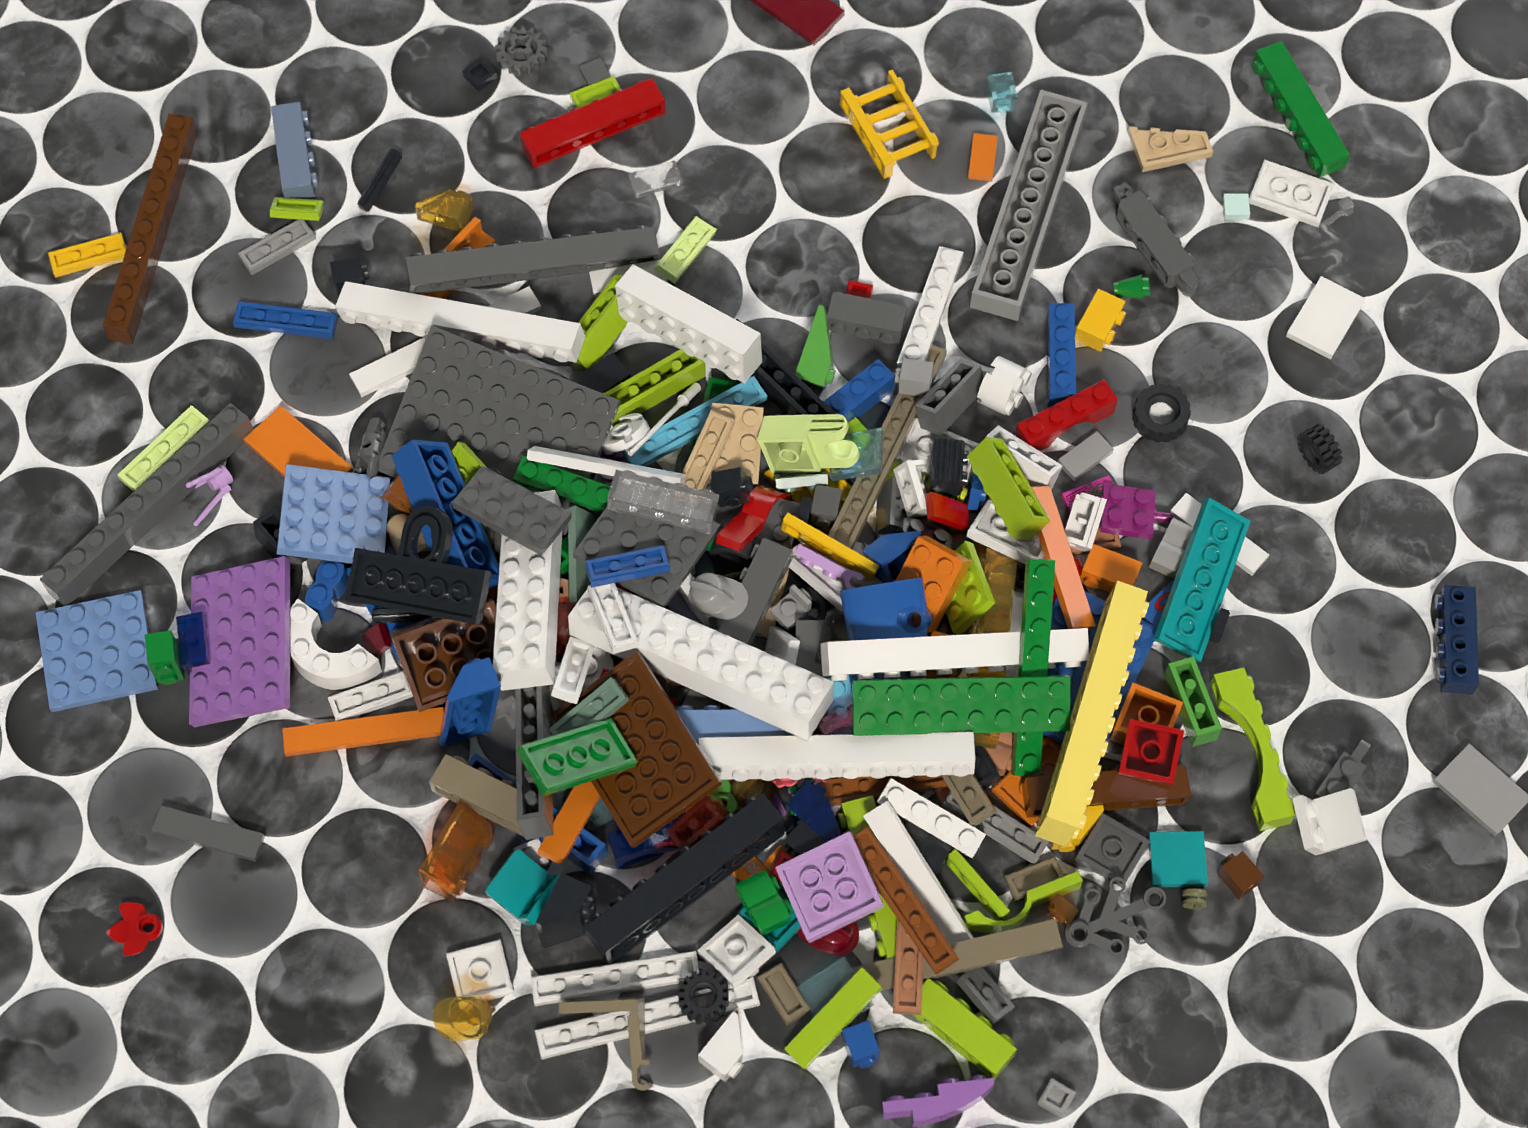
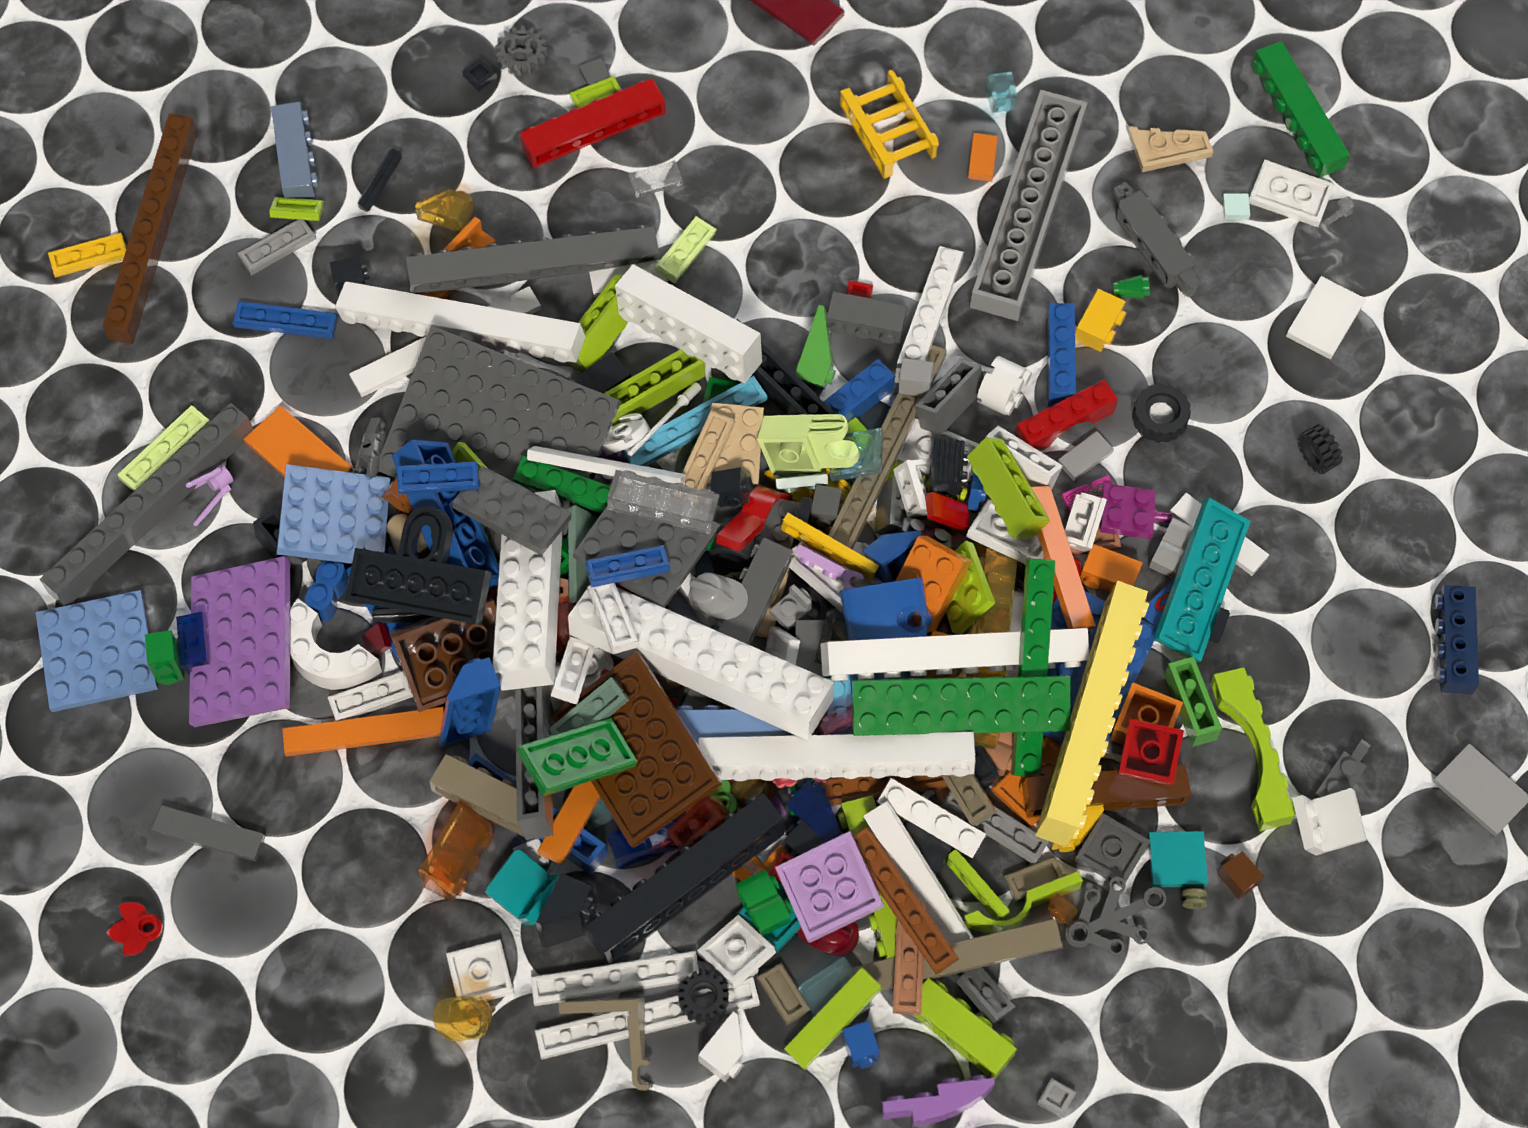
(437, 478): none -> blue tile

